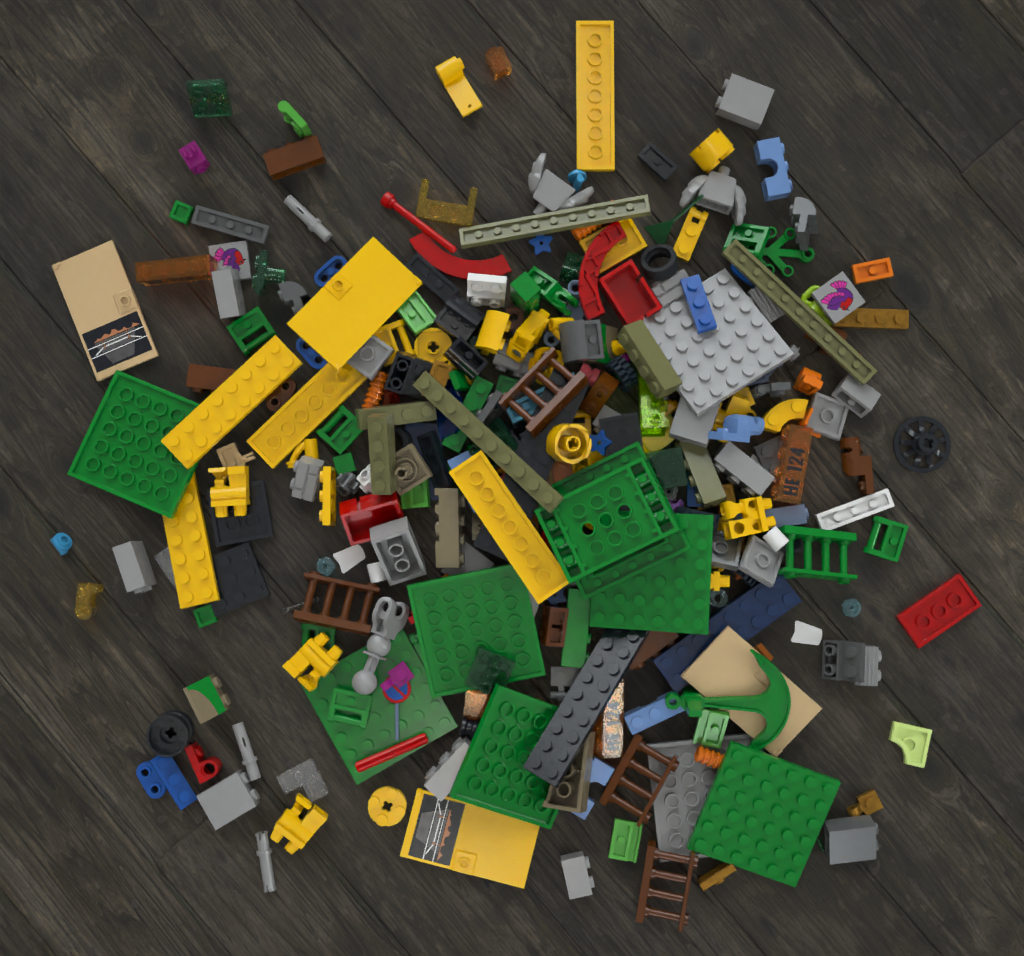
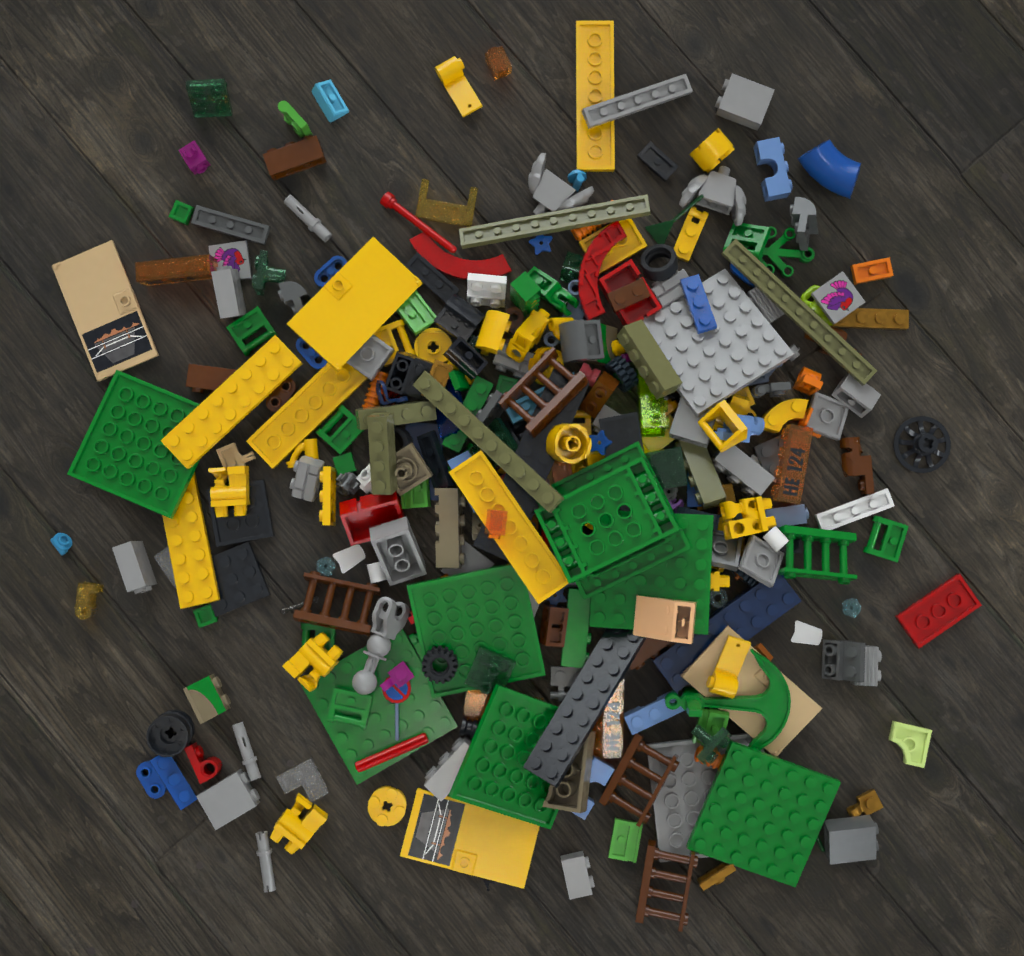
(329, 100): none -> medium azure slope
(388, 401): none -> dark blue piece
(439, 676): none -> black tyre
(495, 523): none -> clear orange brick
(628, 295): none -> reddish brown plate
(637, 101): none -> light grey plate
(665, 619): none -> light nougat slope
(711, 743): none -> clear green plate
(724, 677): none -> yellow door
(731, 419): none -> yellow tile
(831, 168): none -> blue brick

